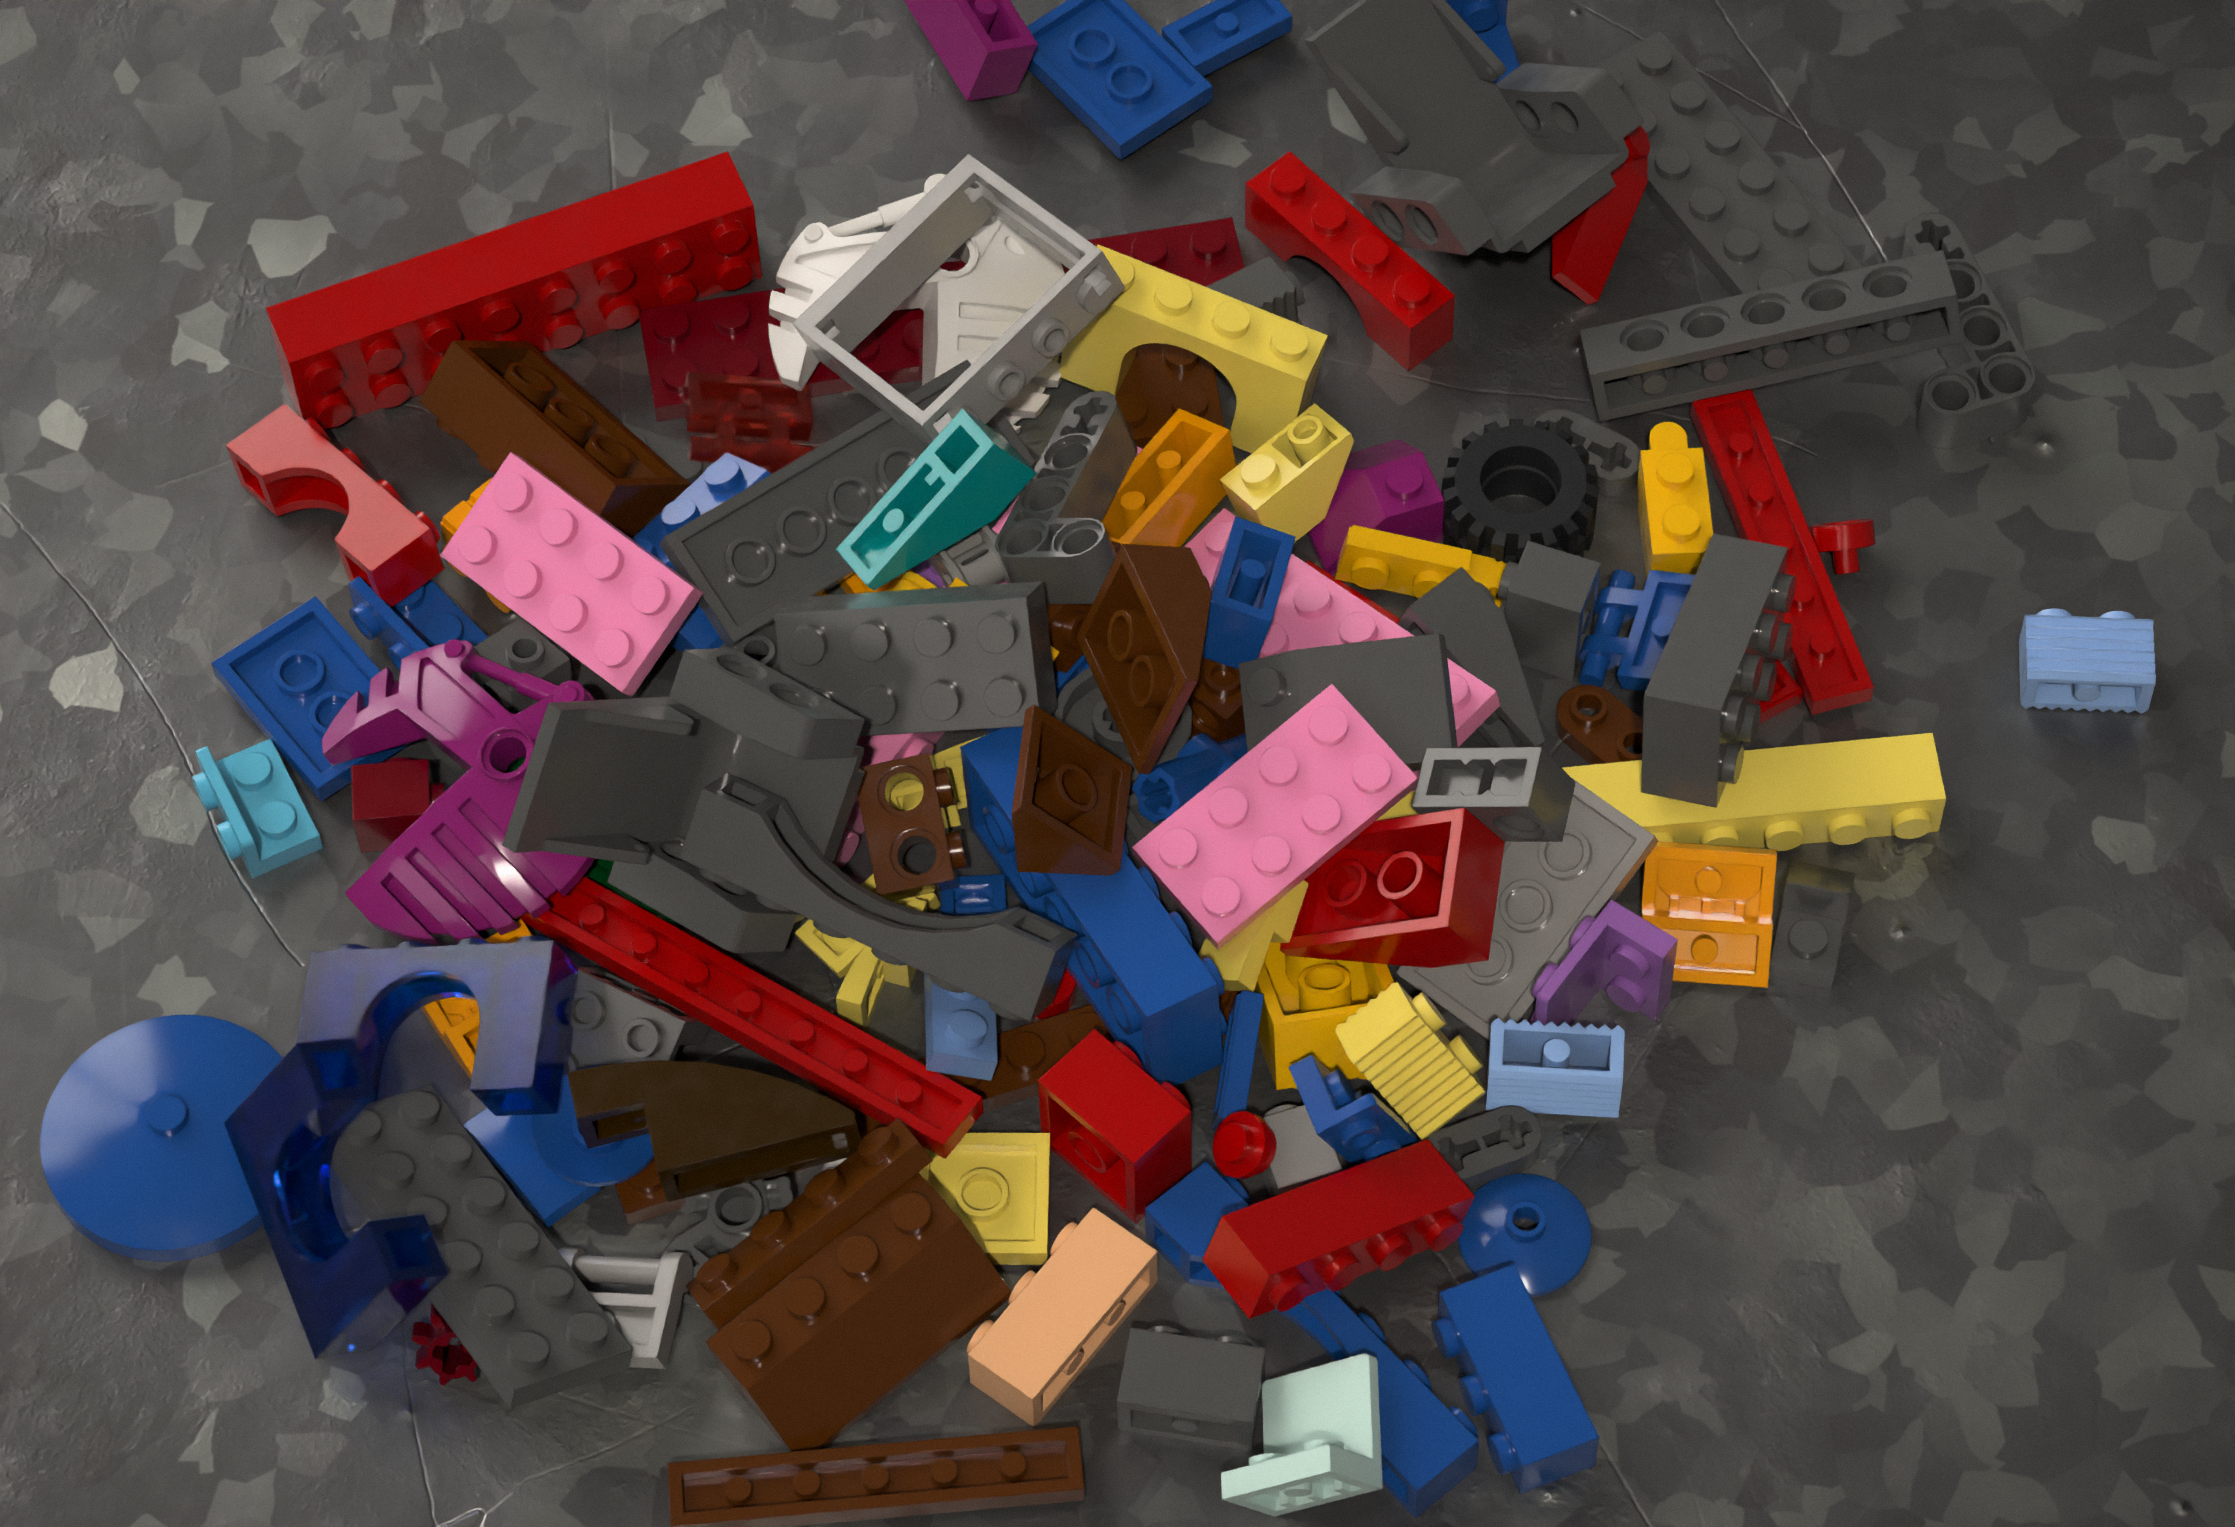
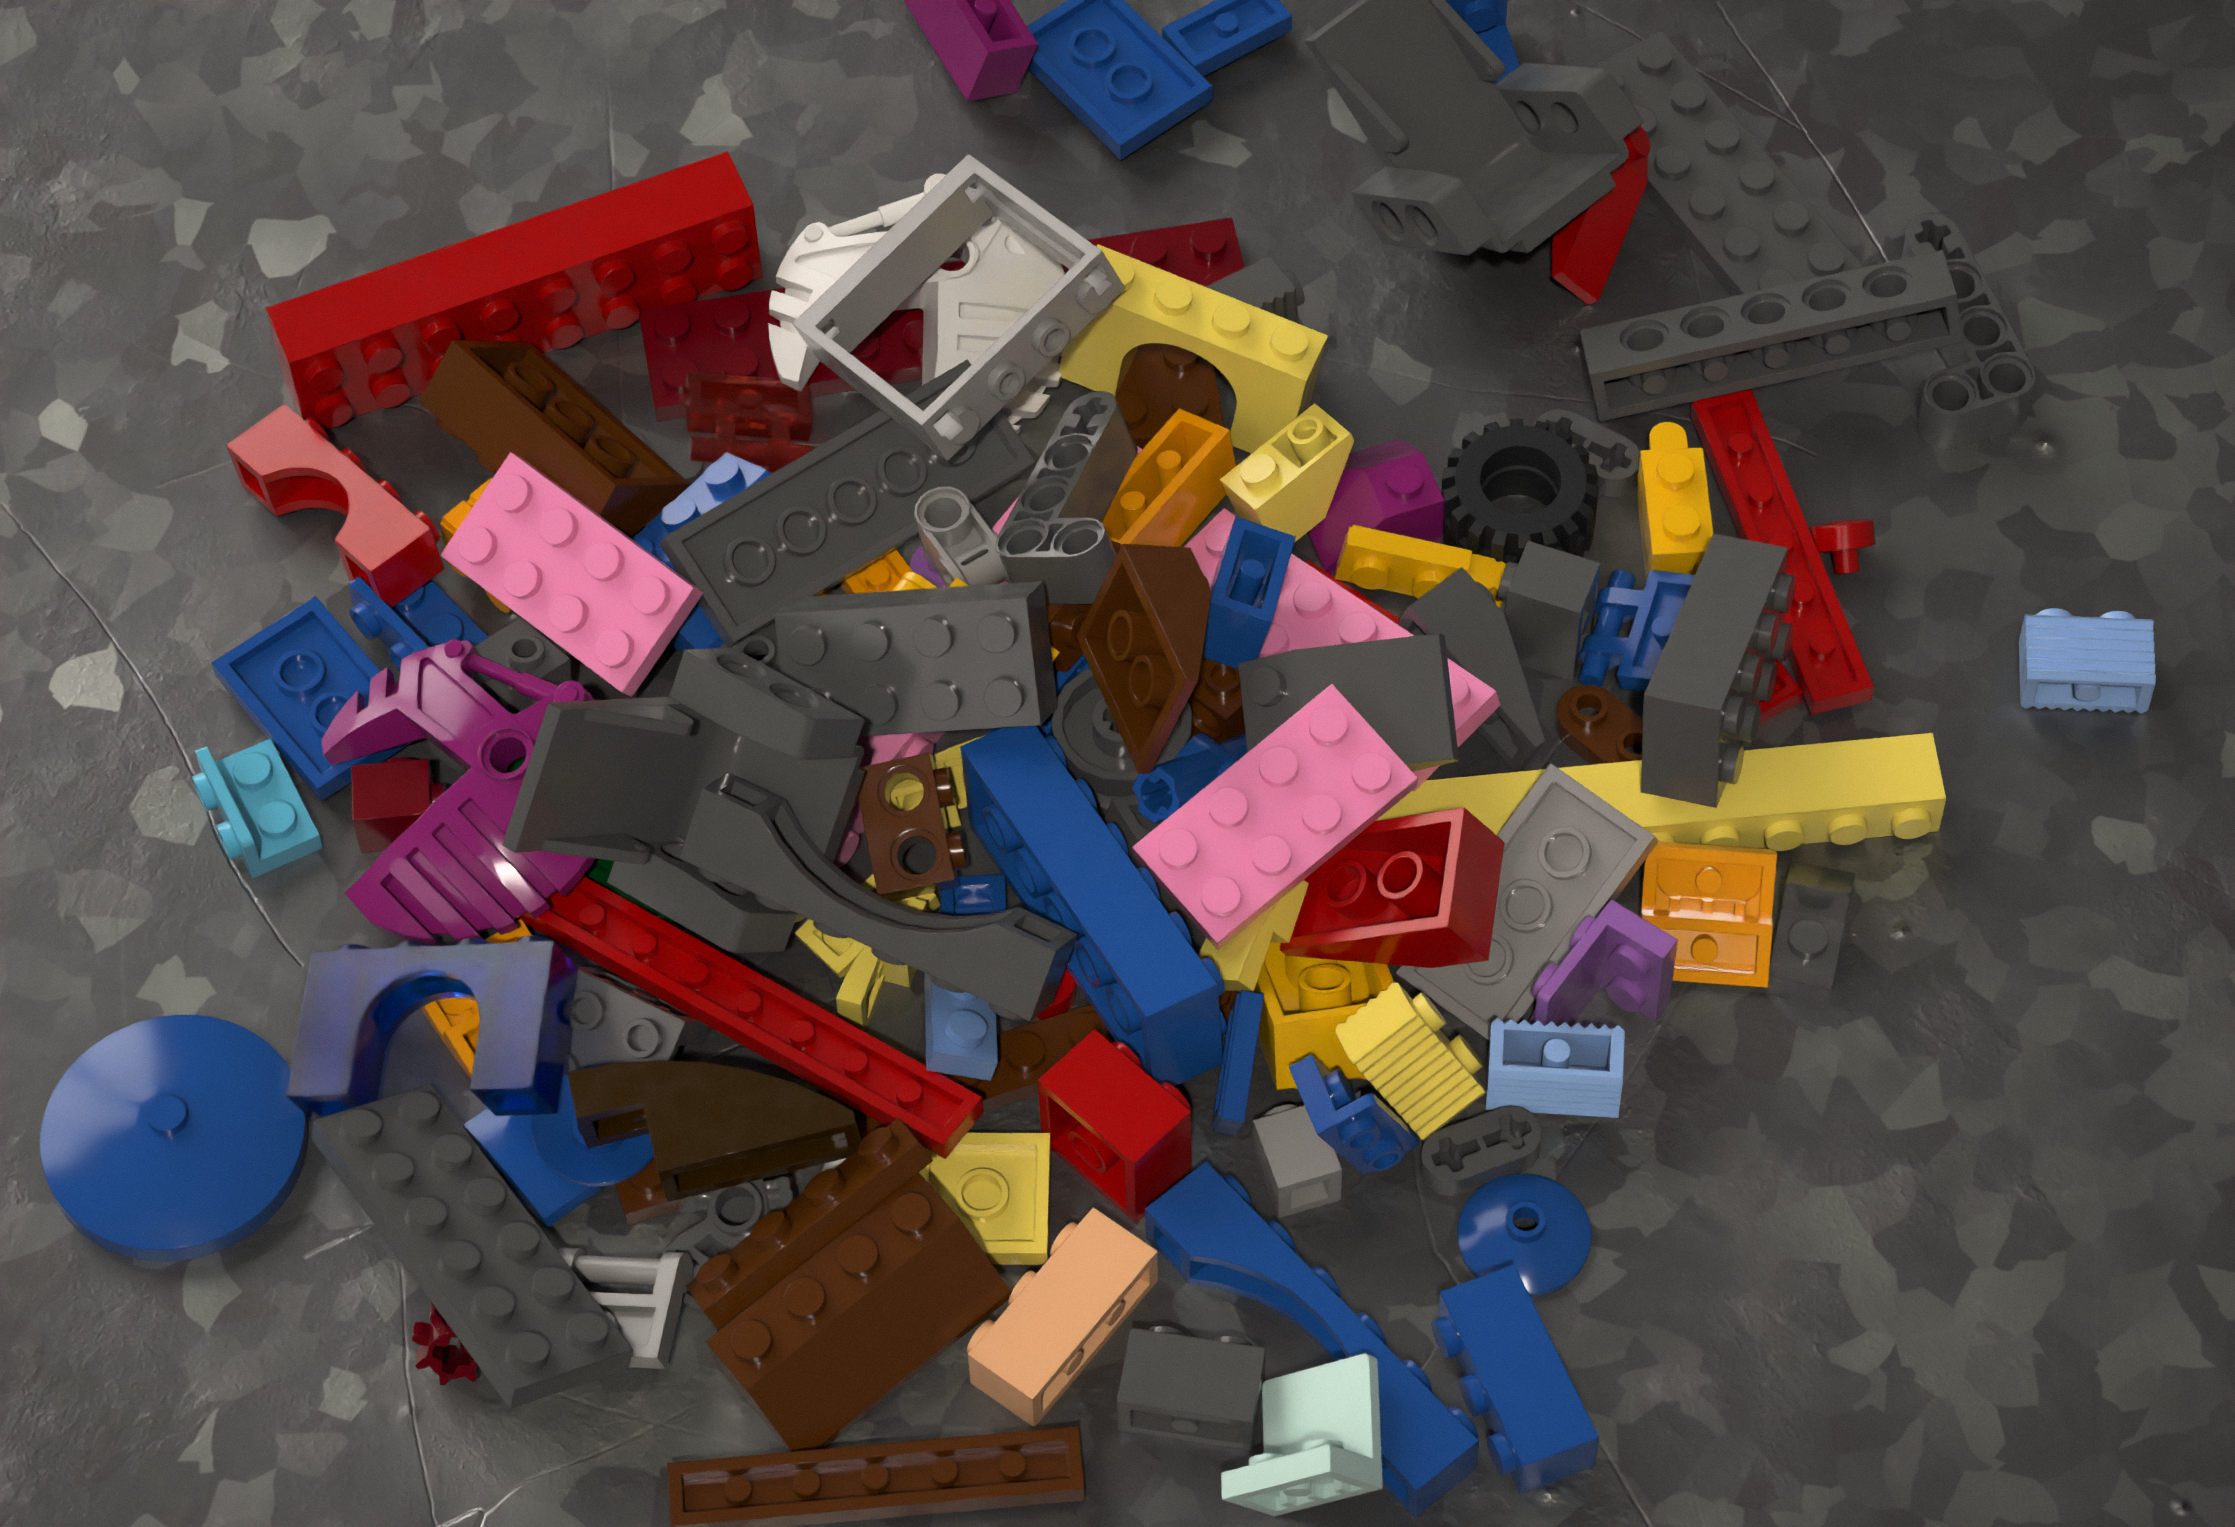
(285, 1144): clear blue arch -> none
(939, 499): teal slope -> none
(1067, 801): reddish brown slope -> none
(1243, 1145): red plate -> none
(1338, 1229): red brick -> none
(1395, 296): red arch -> none
(1509, 789): dark grey brick -> none

